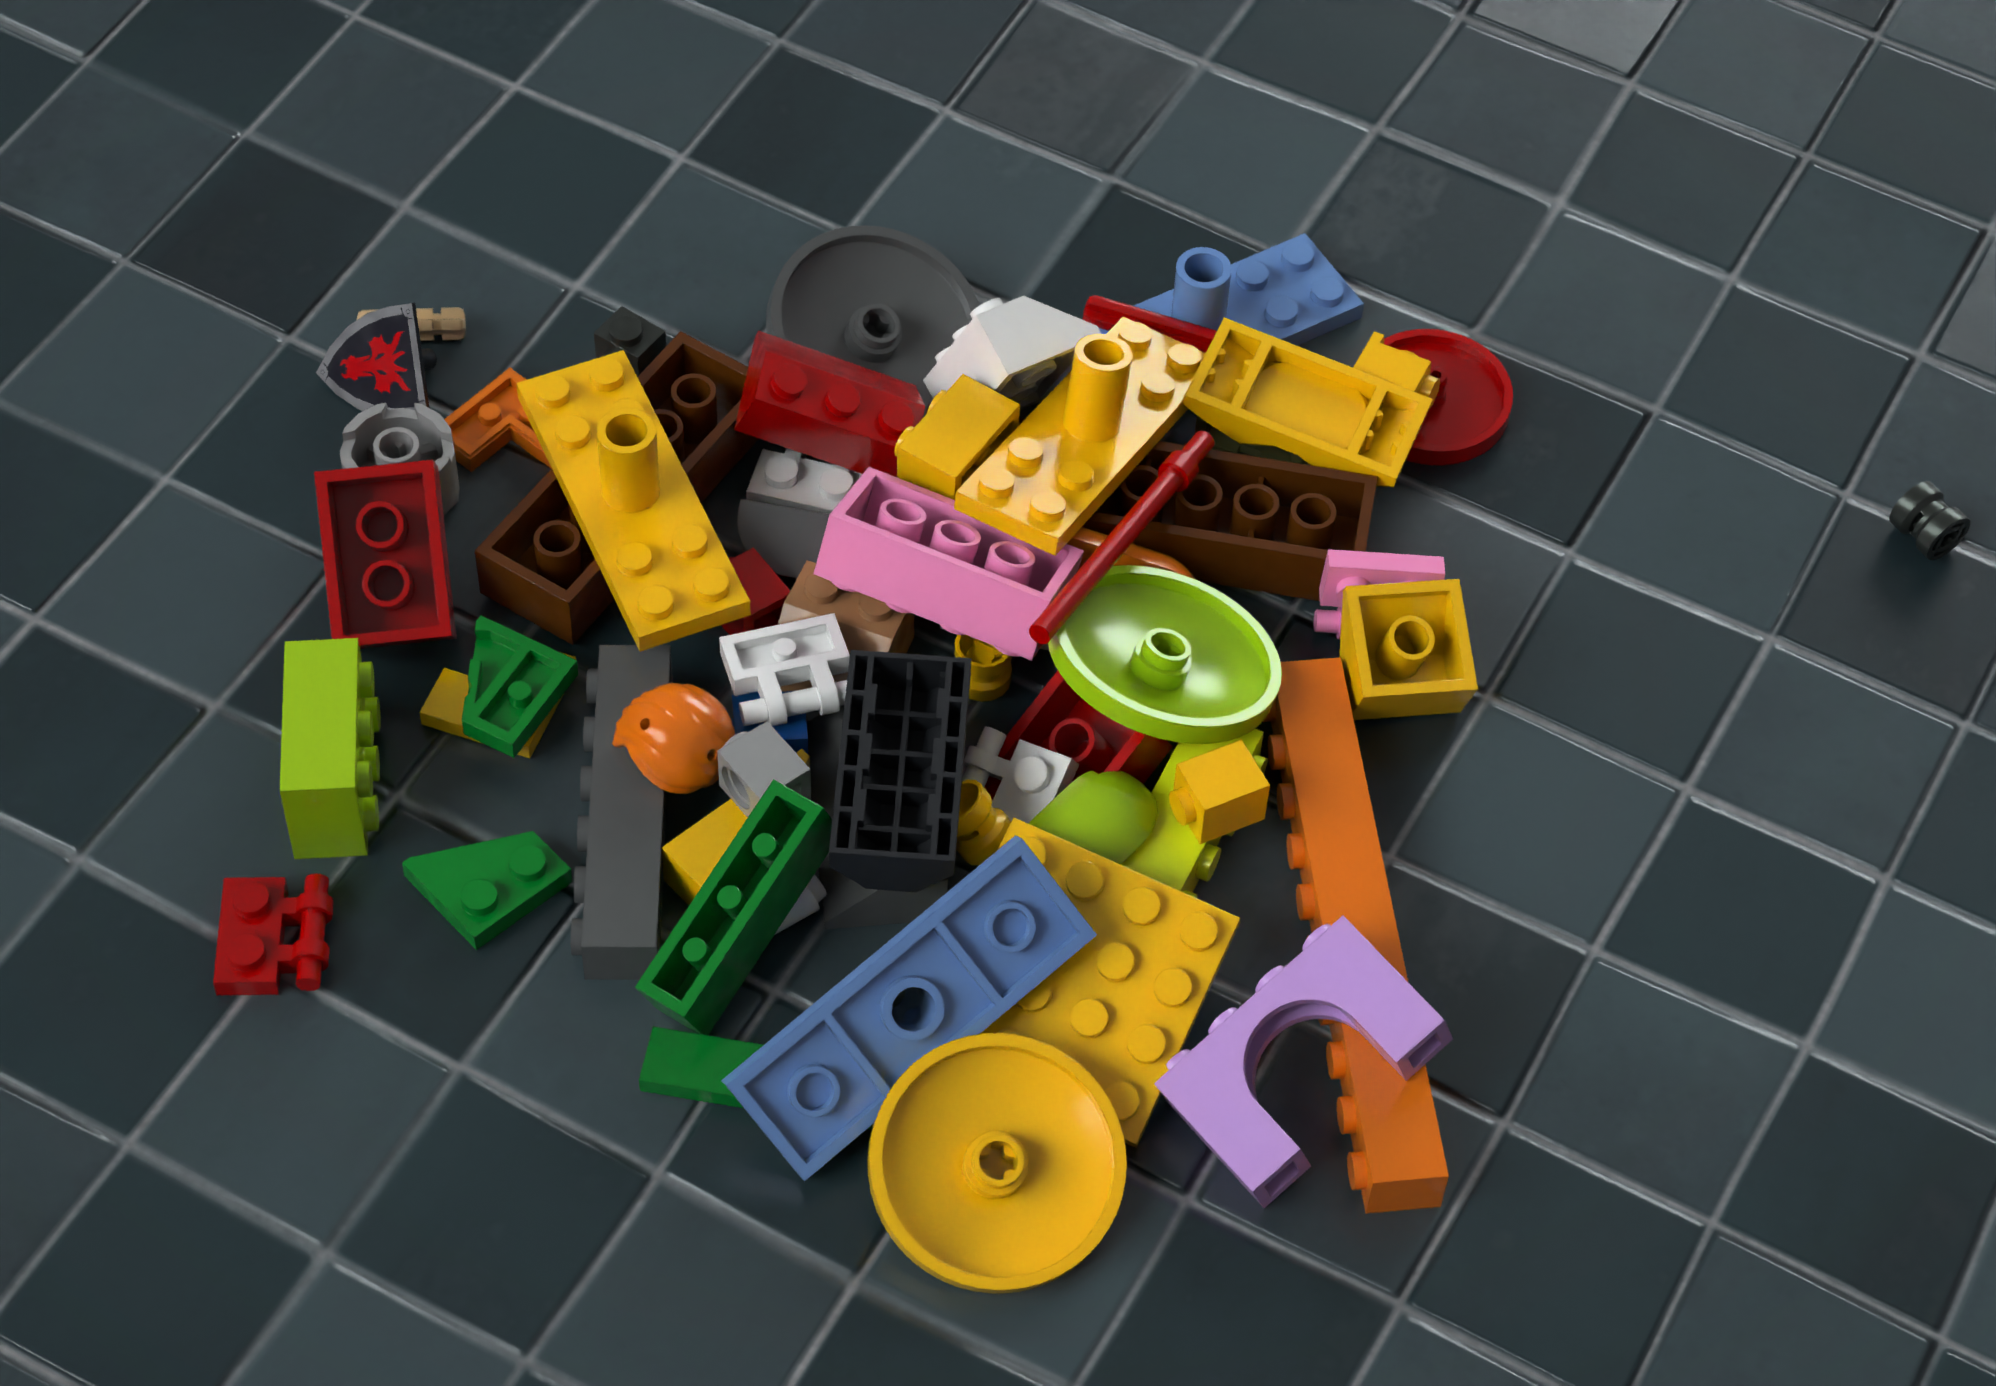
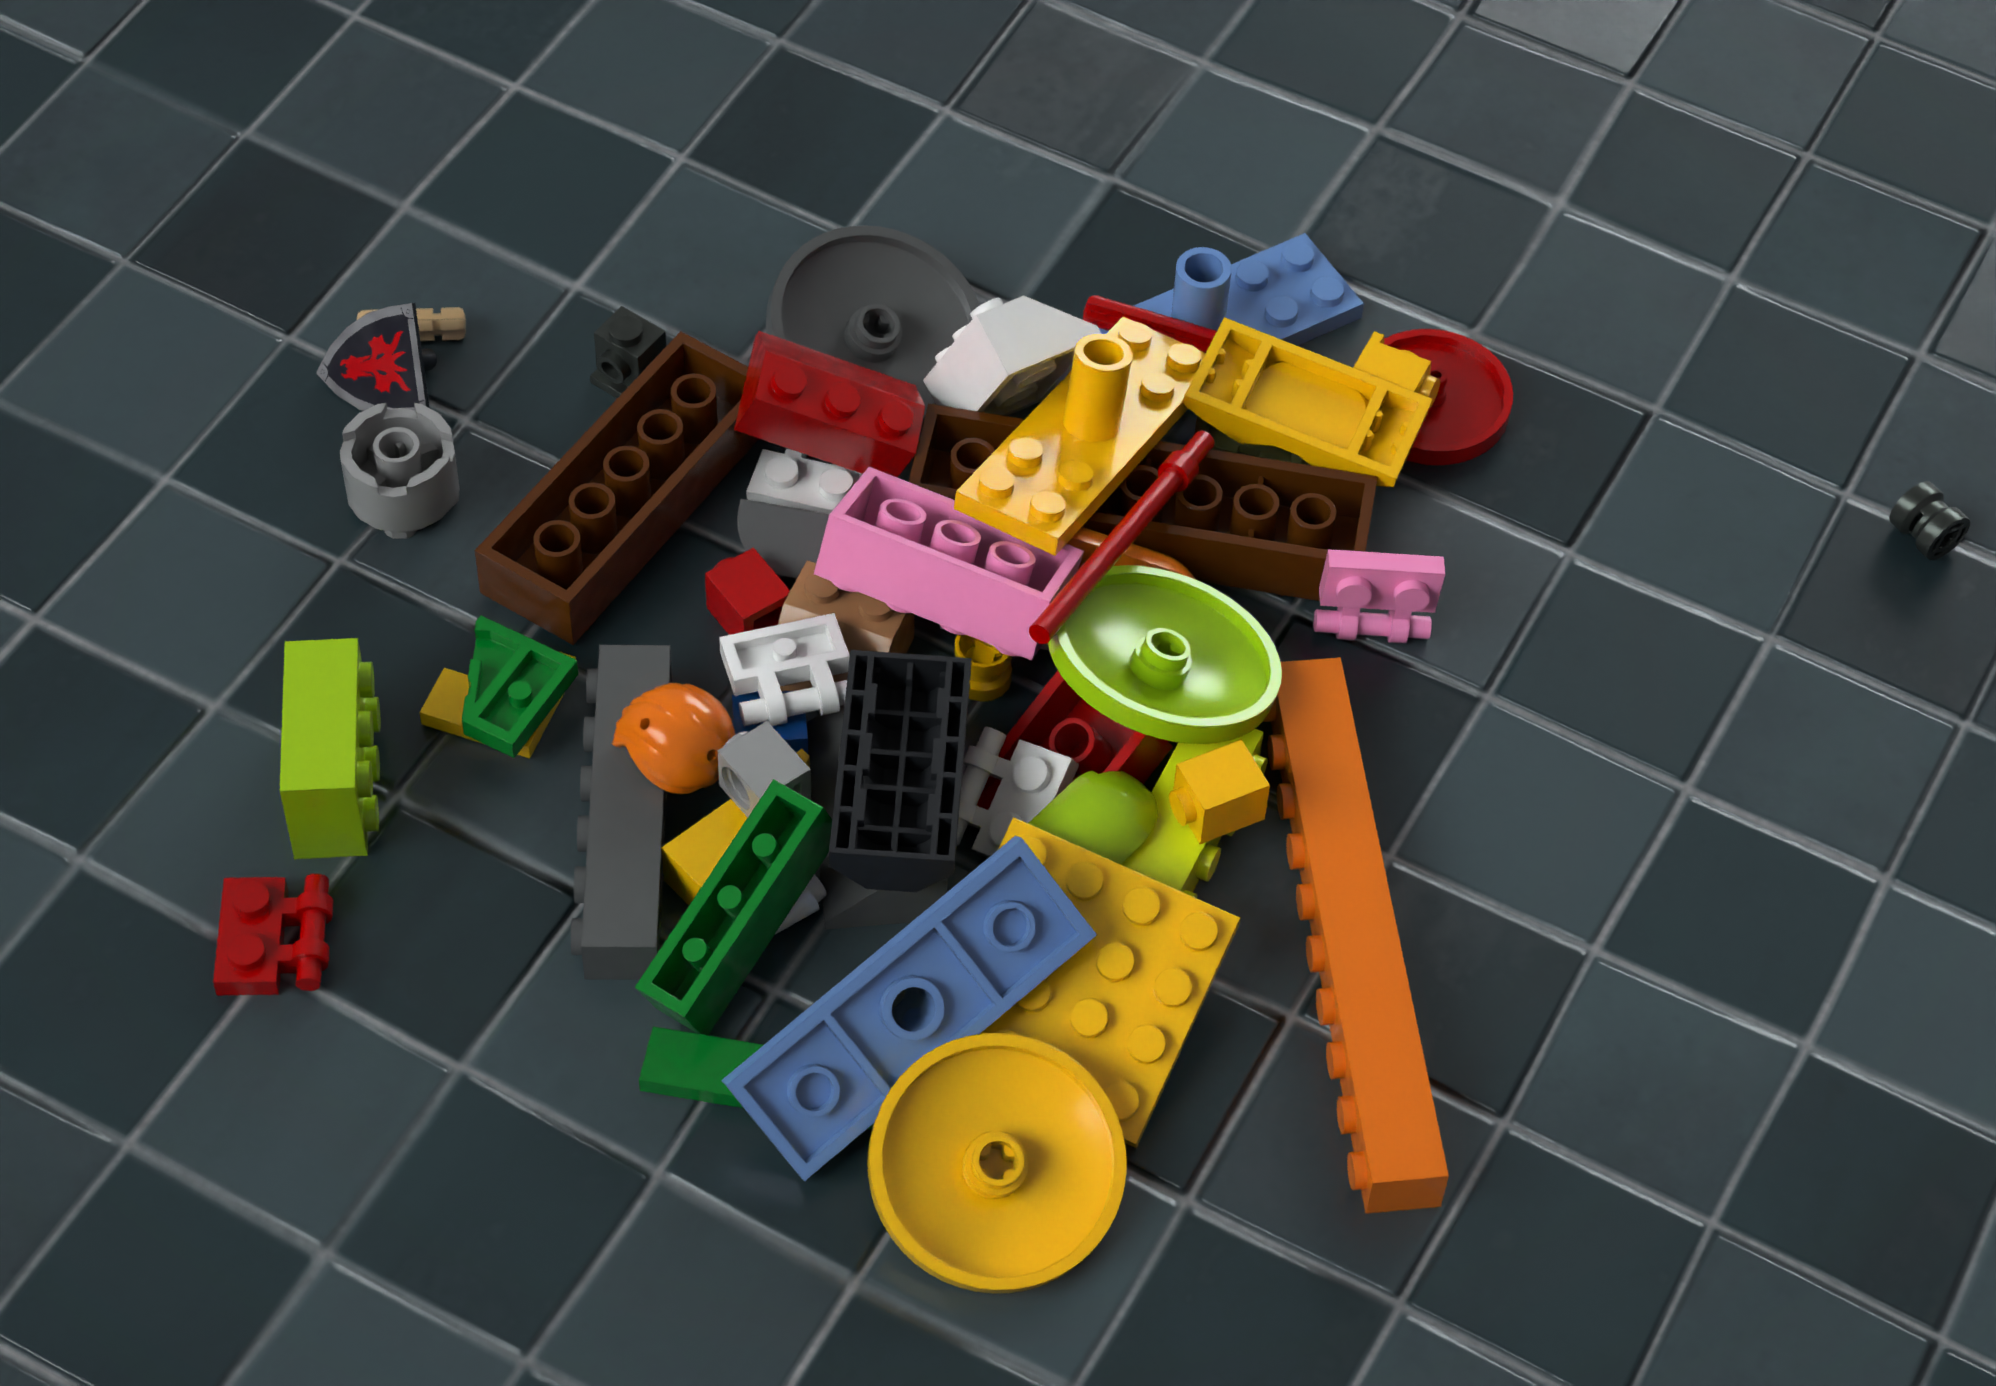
(385, 554): red brick -> none
(489, 882): green wing -> none
(492, 421): orange tile -> none
(633, 500): yellow plate -> none
(955, 436): yellow brick -> none
(979, 824): yellow wheel -> none
(1332, 979): lavender arch -> none
(1406, 649): yellow slope -> none

